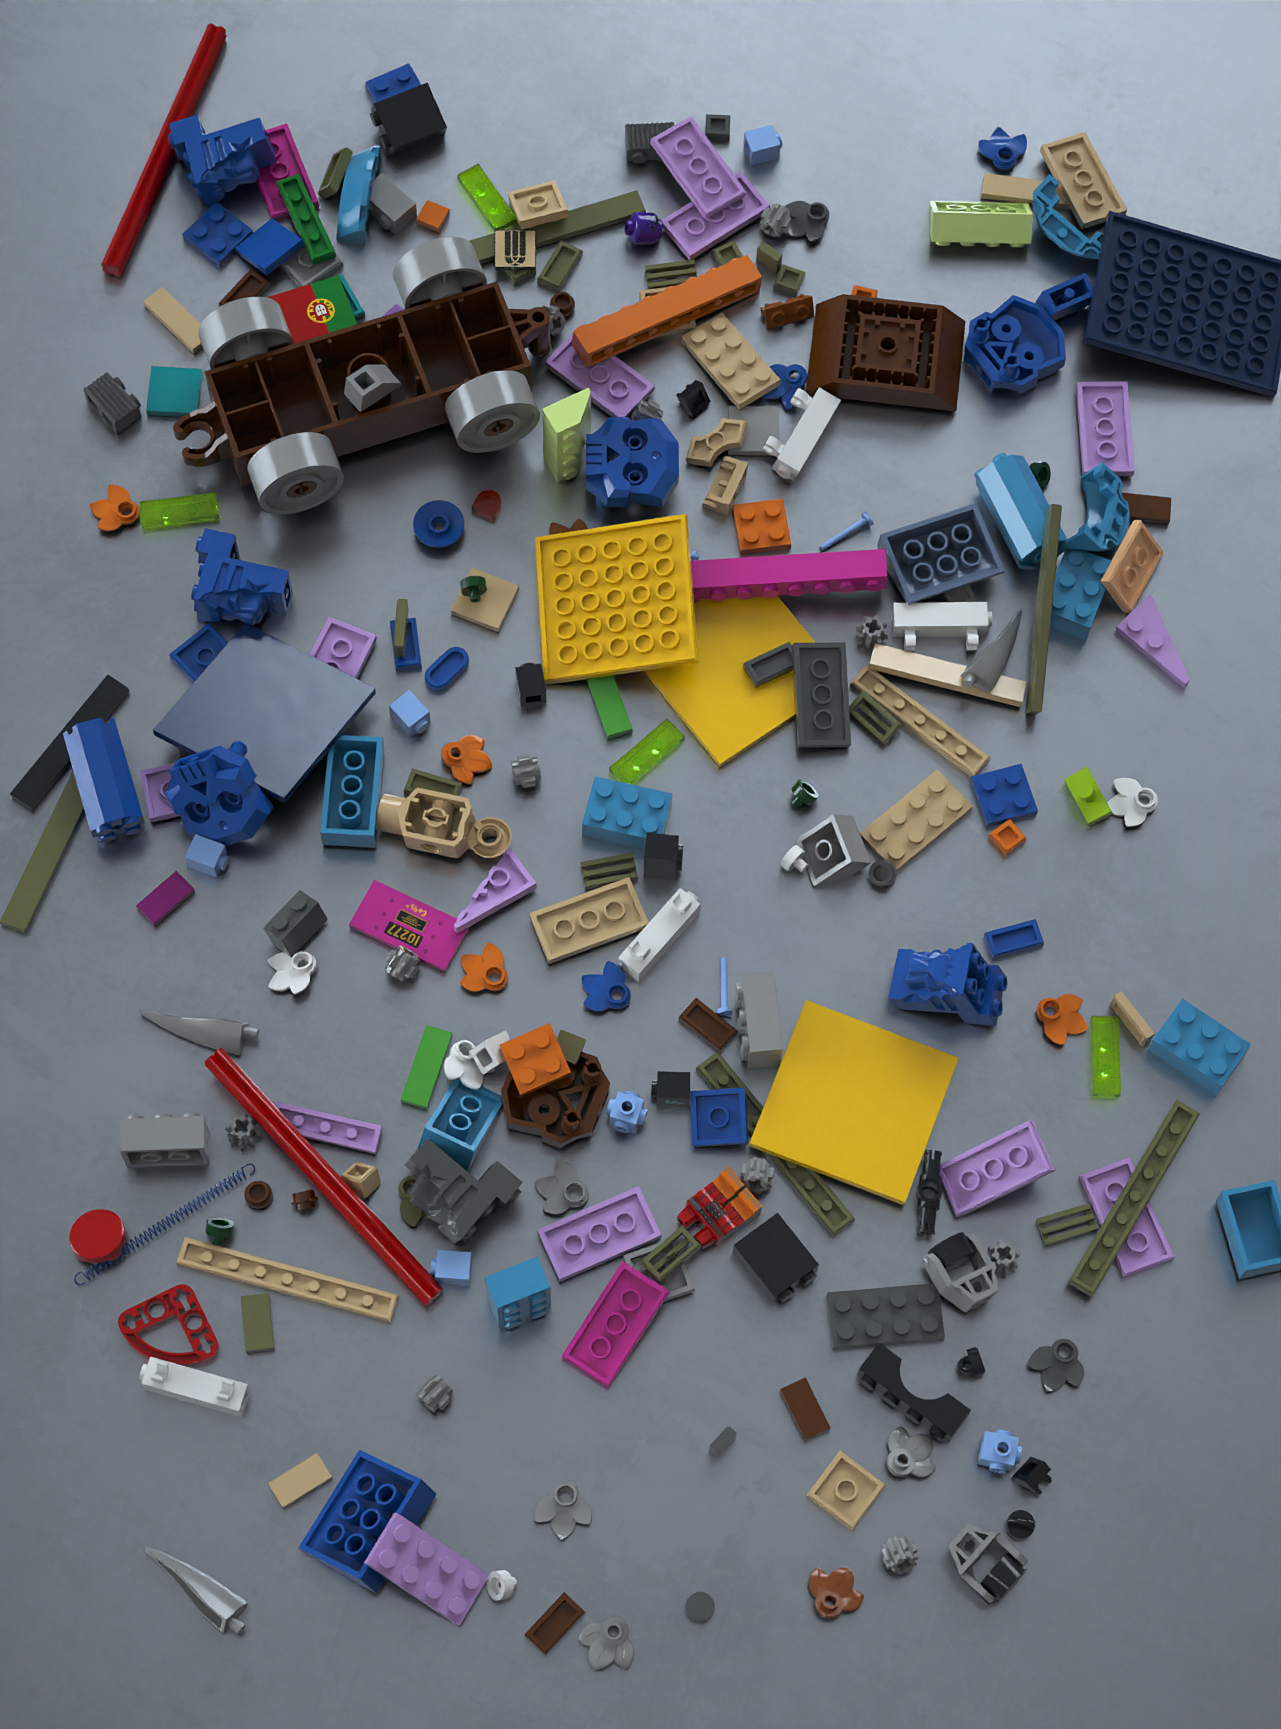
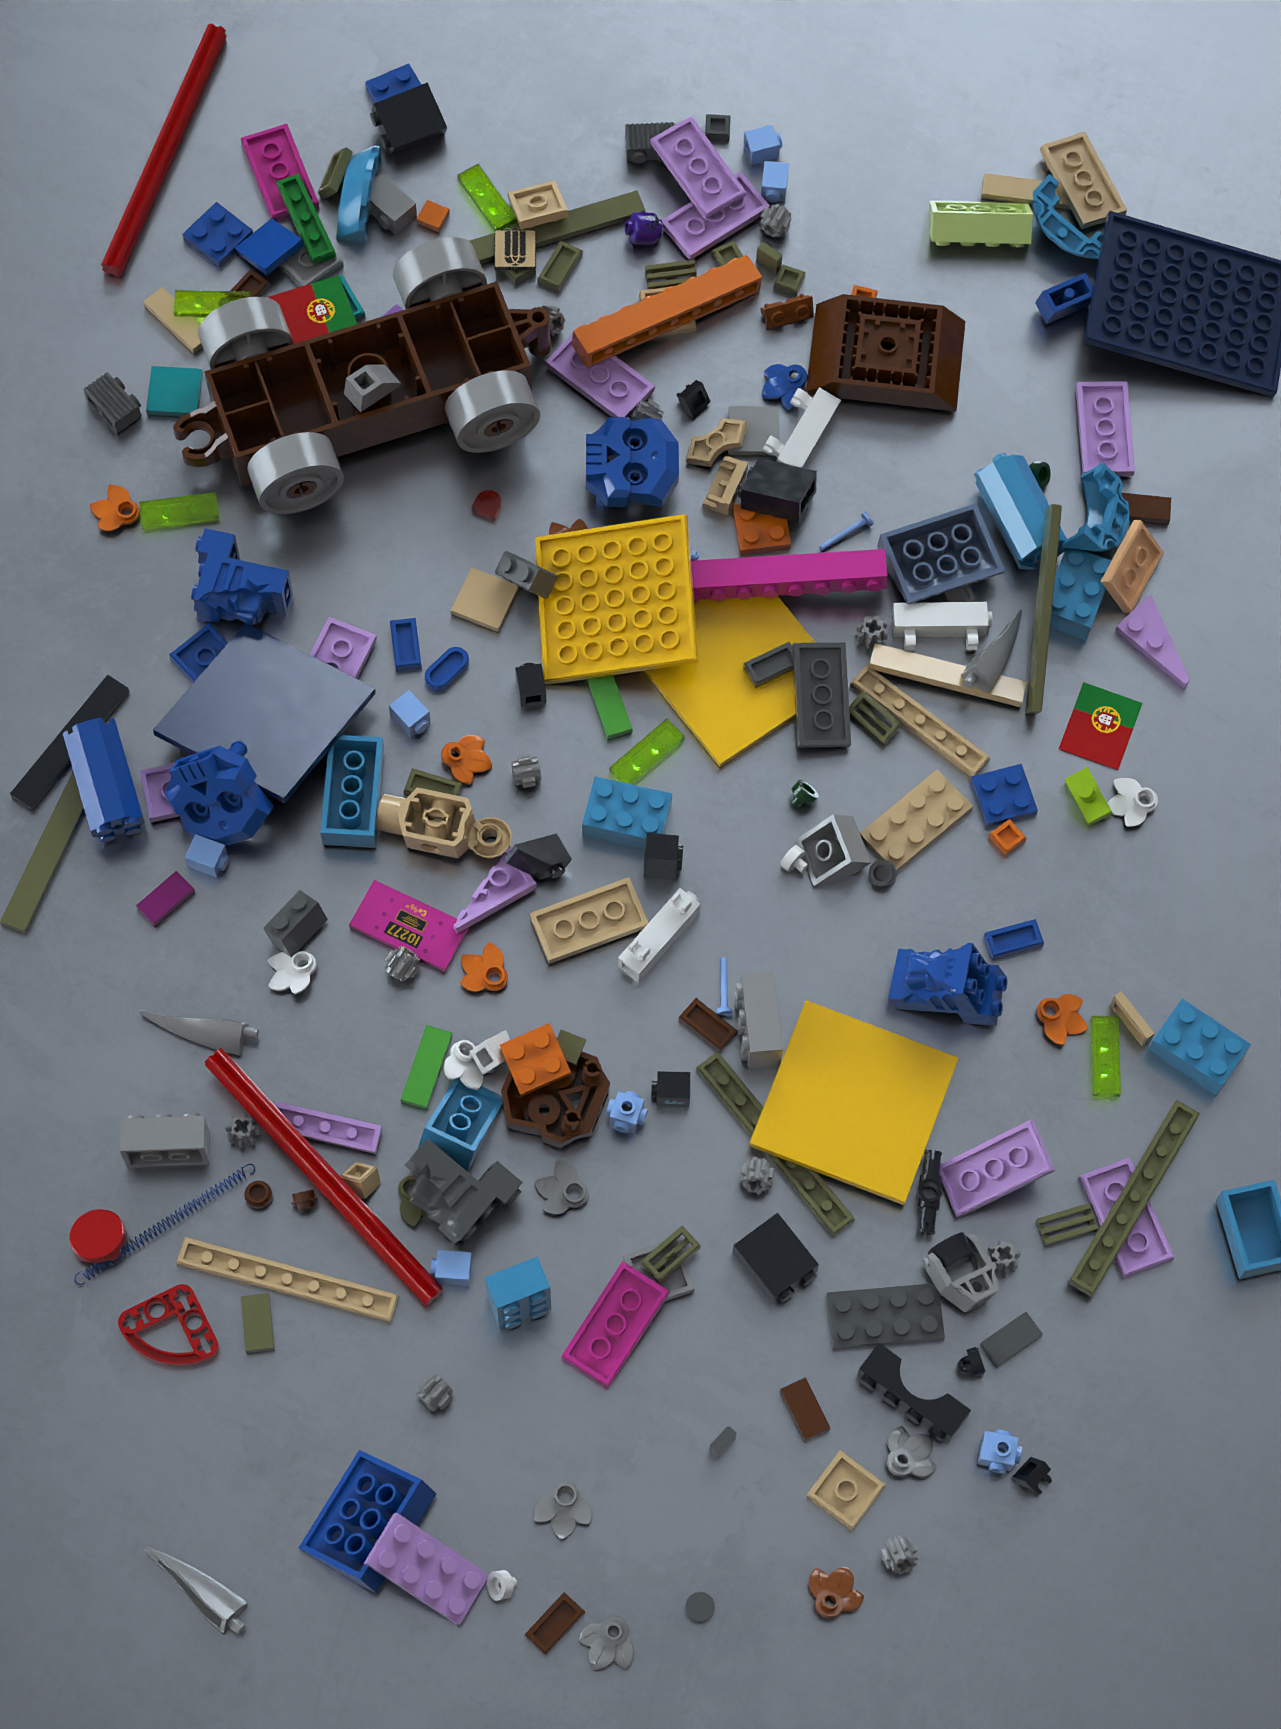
(194, 1386): white brick -> none
(201, 303): none -> clear neon green tile
(219, 1229): dark green tile -> none
(222, 157): blue brick -> none
(300, 1481): tan tile -> none
(400, 631): olive tile -> none
(438, 514): blue dish -> none
(473, 587): dark green tile -> none
(526, 574): none -> dark grey brick
(540, 857): none -> black slope
(563, 301): reddish brown plate -> none
(565, 434): yellowish green slope -> none
(599, 1233): lavender plate -> none
(604, 986): blue plate -> none
(607, 861): olive tile -> none
(719, 1117): blue plate -> none
(720, 1209): hips -> none
(730, 361): tan plate -> none
(774, 181): none -> light blue brick
(778, 489): none -> black brick
(804, 222): dark grey plate -> none
(1001, 1576): light grey piece -> none
(1003, 146): blue plate -> none
(1011, 1339): none -> dark grey tile
(1020, 1525): black tile -> none
(1030, 334): blue brick -> none
(1055, 1368): dark grey plate -> none
(1100, 726): none -> sticker

